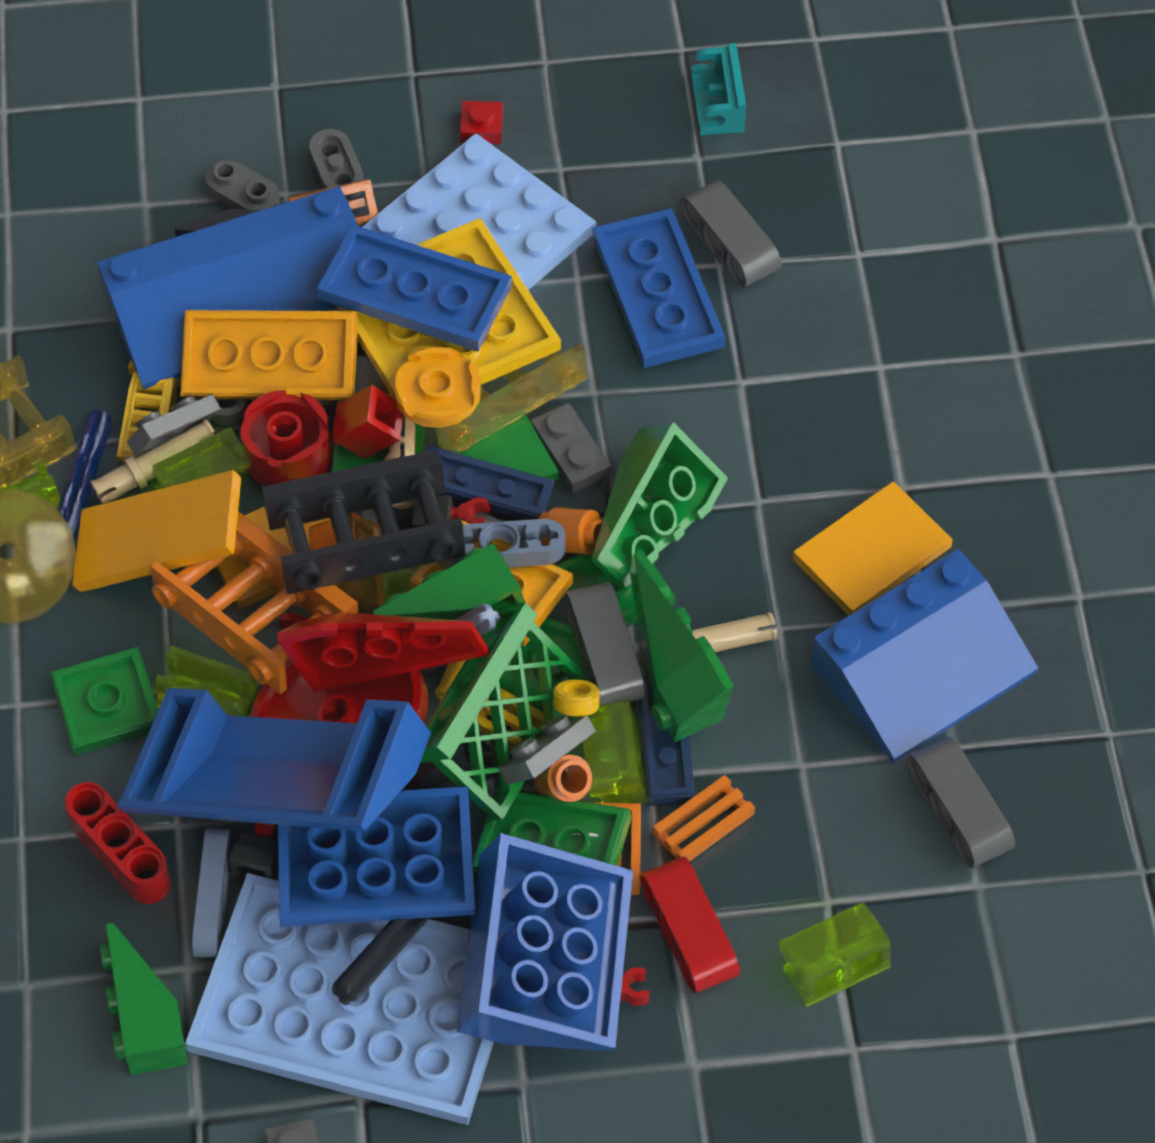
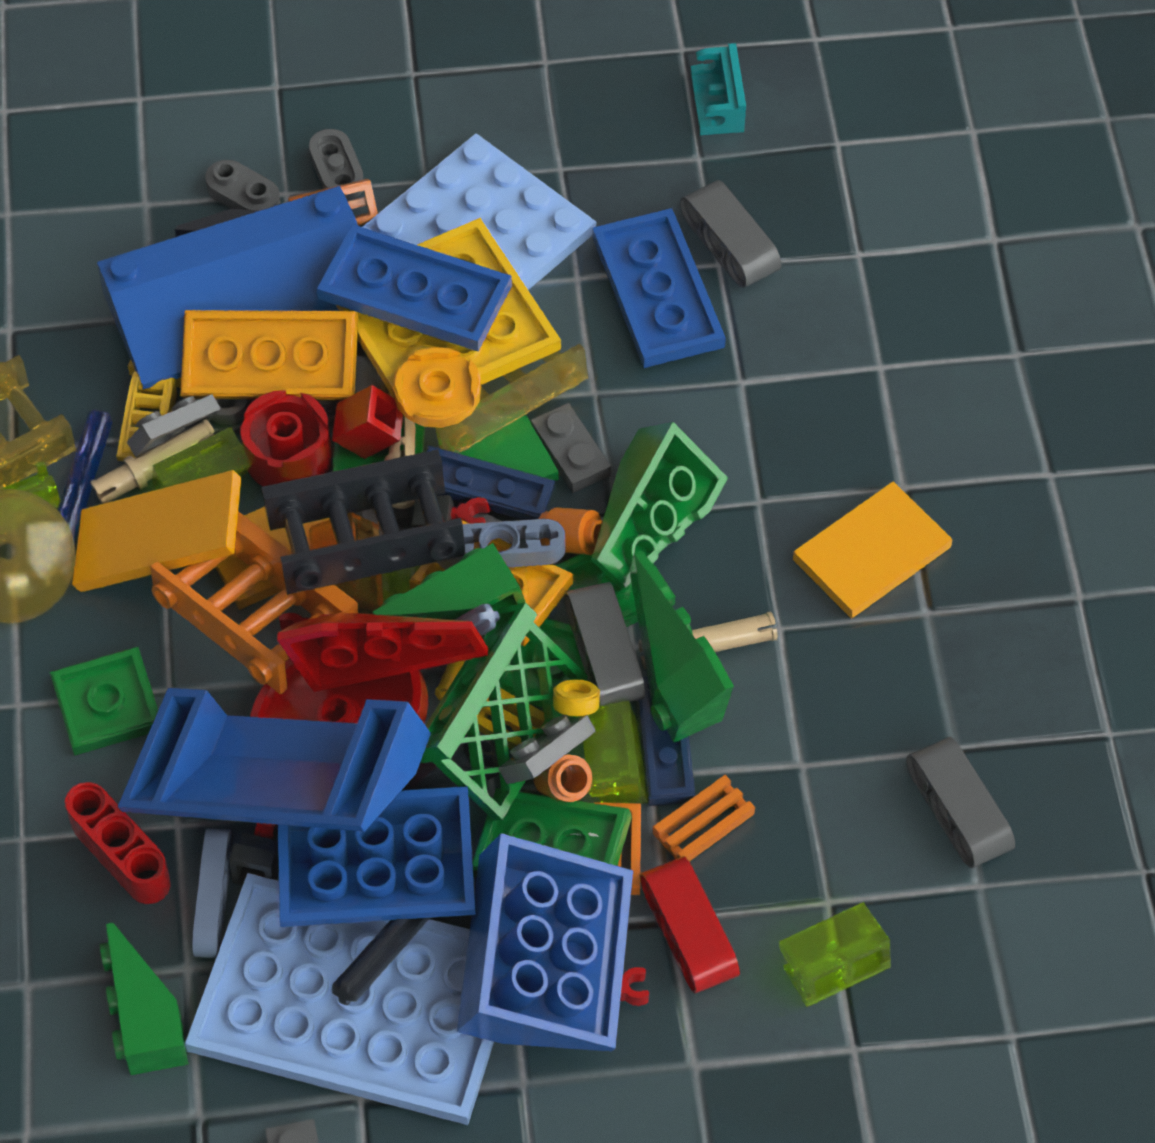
(229, 686): clear neon green hinge -> none
(482, 119): red plate -> none
(923, 656): slope -> none

